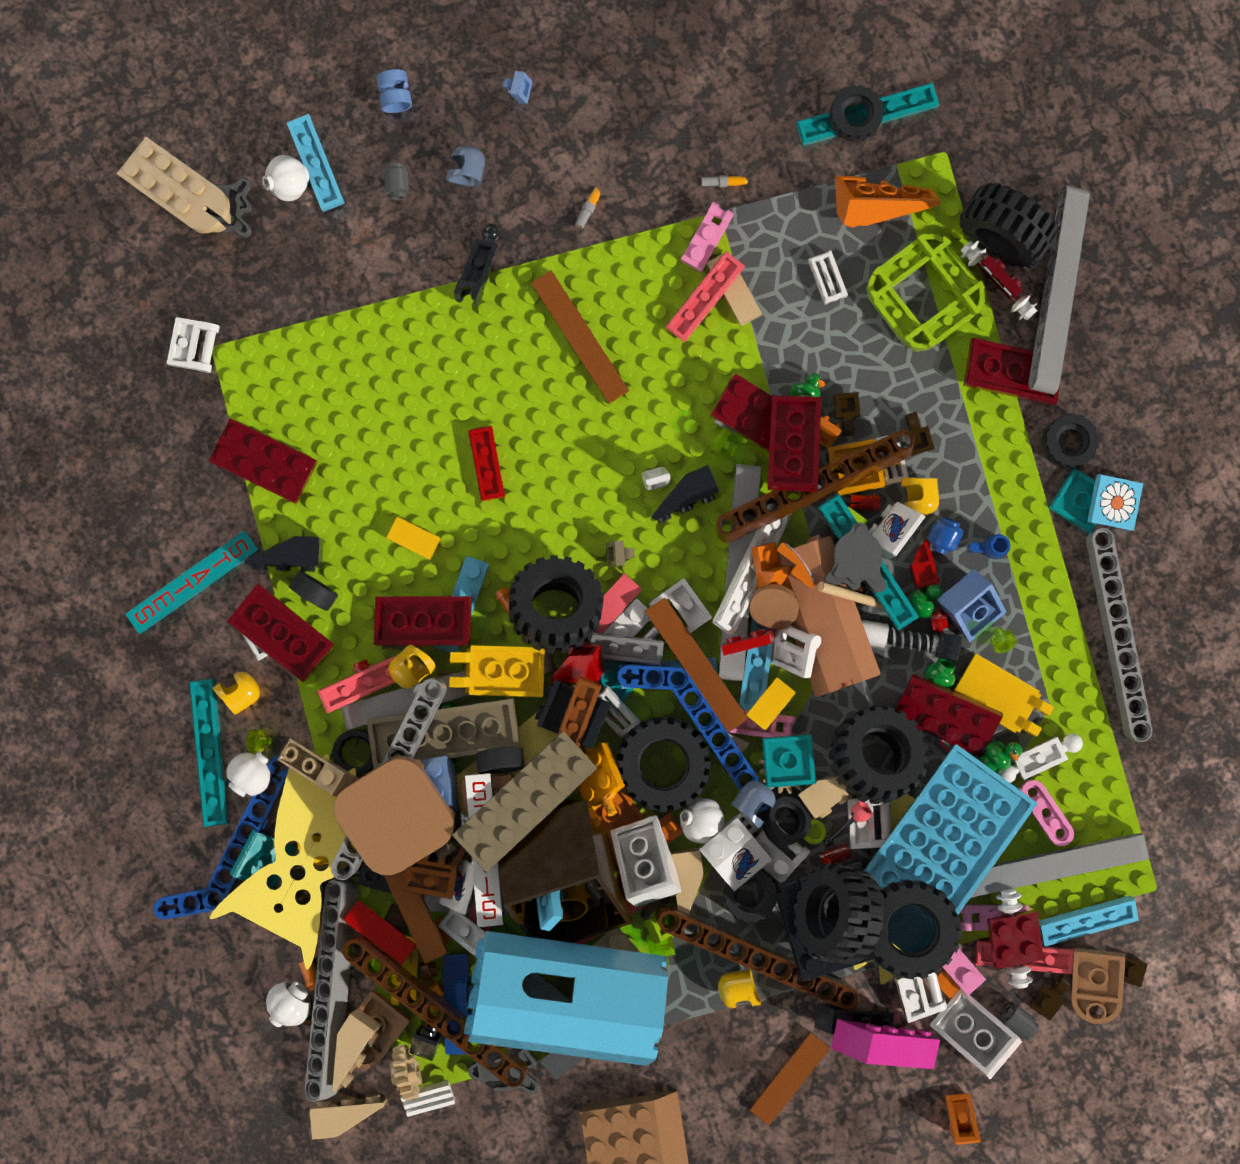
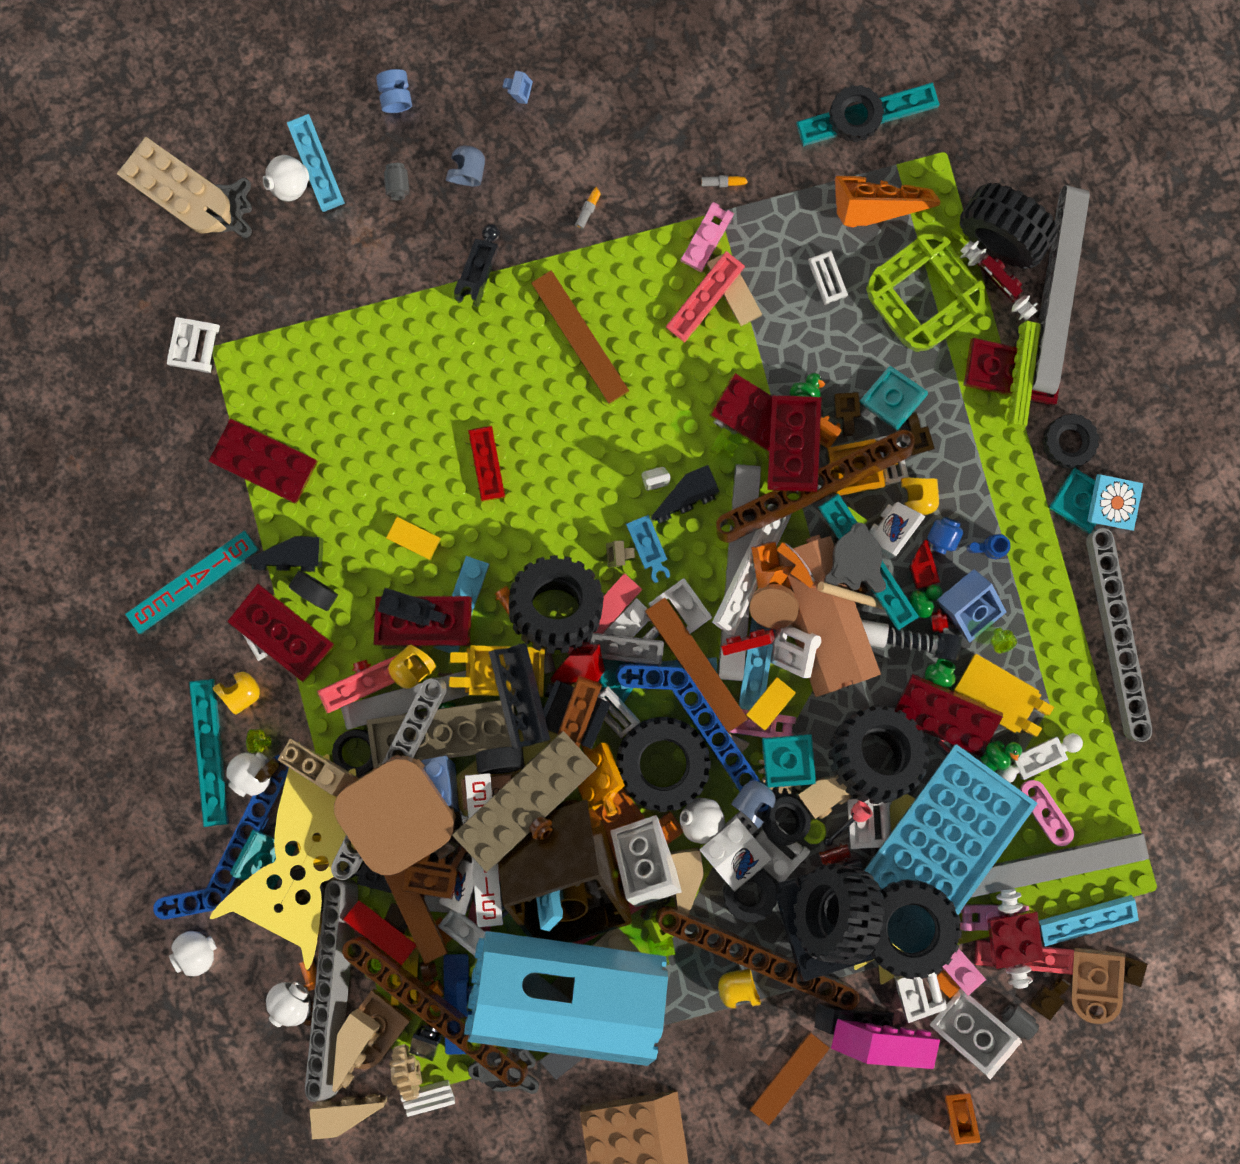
(192, 953): none -> white plant
(268, 770): none -> dark brown tile
(409, 608): none -> black hinge
(523, 696): none -> black fence
(541, 828): none -> reddish brown plate
(648, 546): none -> dark azure plate
(867, 502): red pin -> none
(893, 397): none -> teal tile
(1023, 374): none -> lime piece

